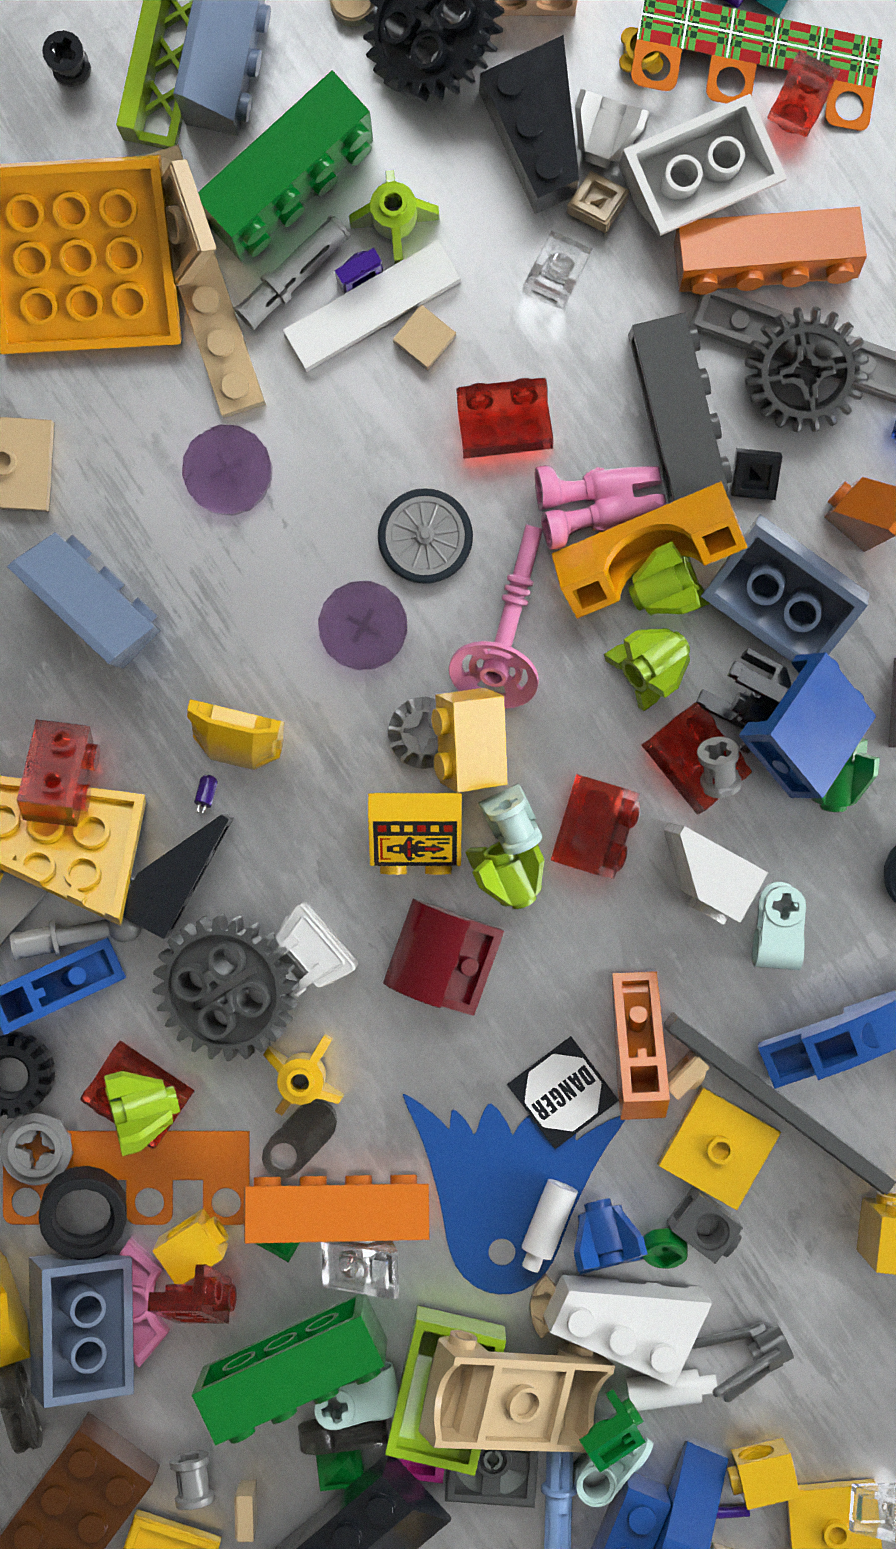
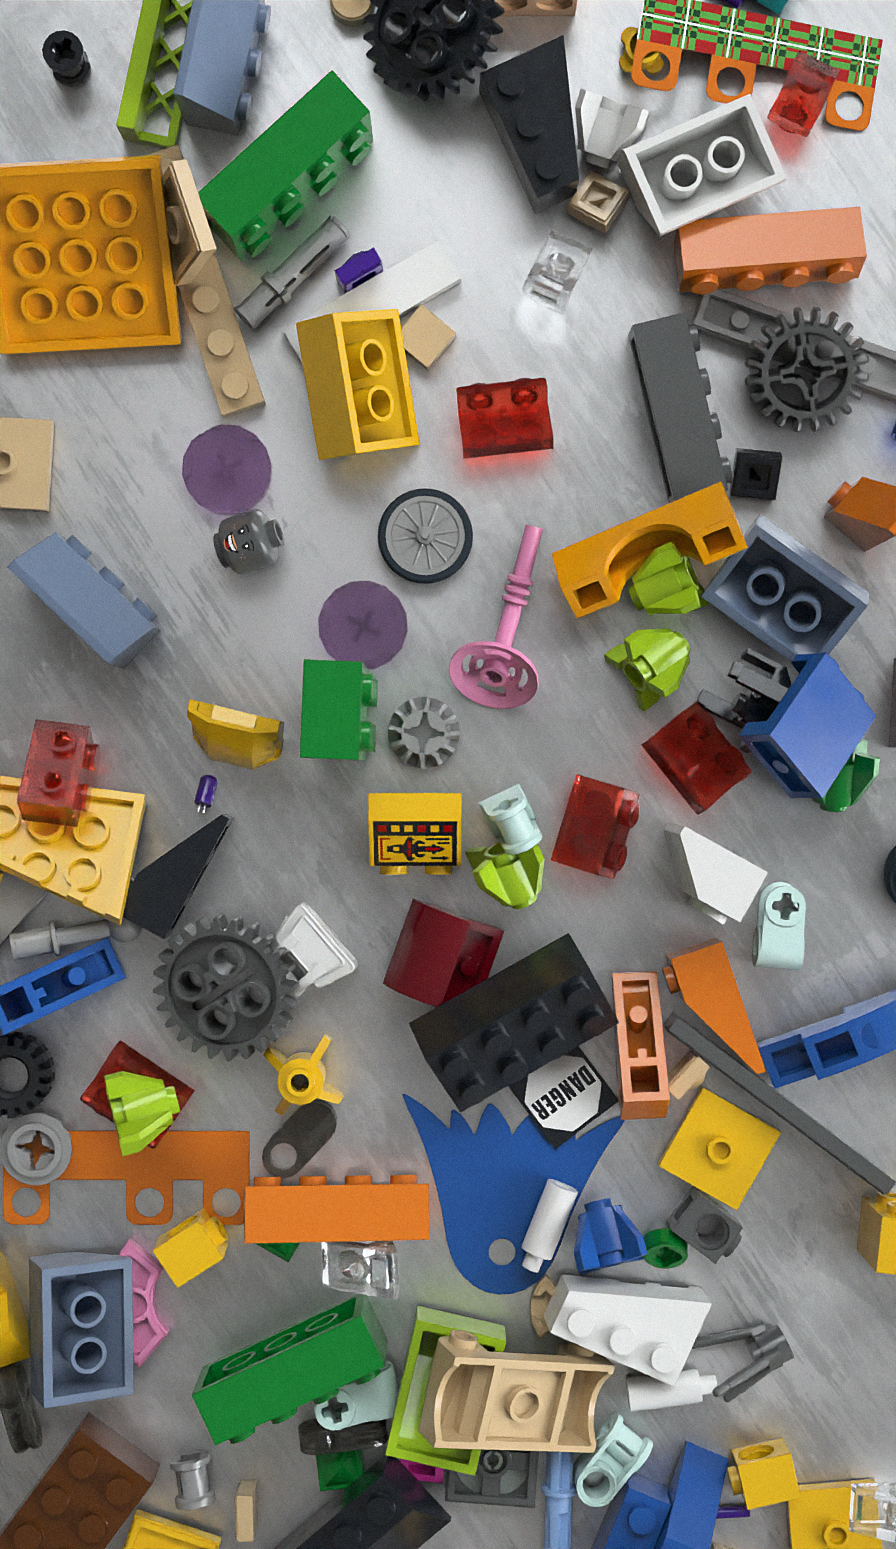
(86, 1245): black tyre -> none
(208, 1304): clear red bracket -> none
(248, 541): none -> dark grey head
(336, 710): none -> green brick
(357, 383): none -> yellow slope
(396, 223): lime brick -> none
(470, 739): yellow brick -> none
(513, 1023): none -> black brick
(609, 490): bright pink piece -> none
(614, 1437): green bracket -> none
(709, 988): none -> orange slope
(719, 767): light grey bush -> none

